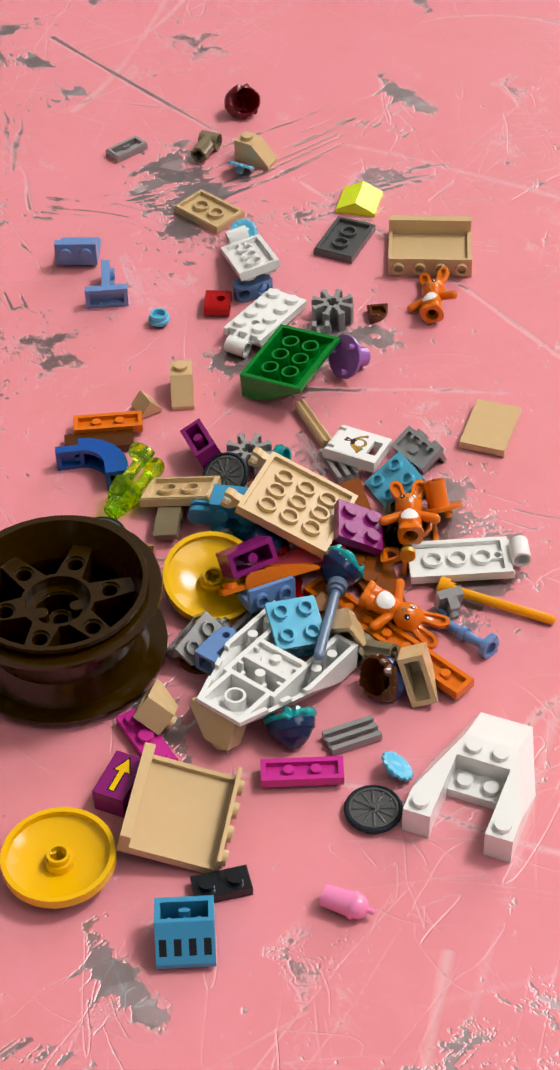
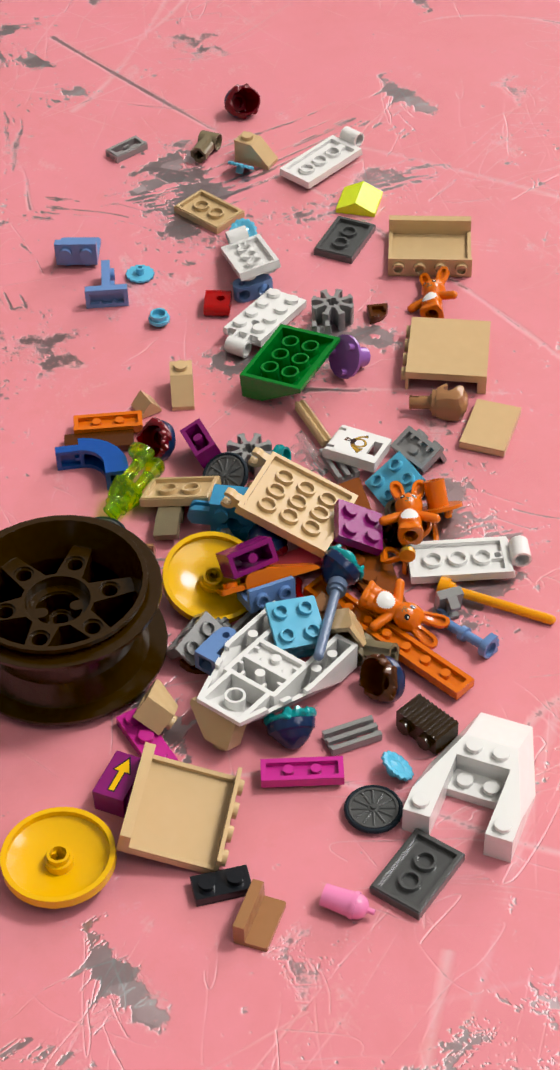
(140, 273): none -> medium azure piece
(158, 436): none -> dark red hair
(185, 932): dark azure slope -> none
(257, 918): none -> medium nougat panel
(324, 158): none -> white hinge
(417, 873): none -> dark grey tile
(418, 674): tan slope -> none
(426, 724): none -> dark brown brick
(443, 403): none -> medium nougat piece
(447, 351): none -> tan panel

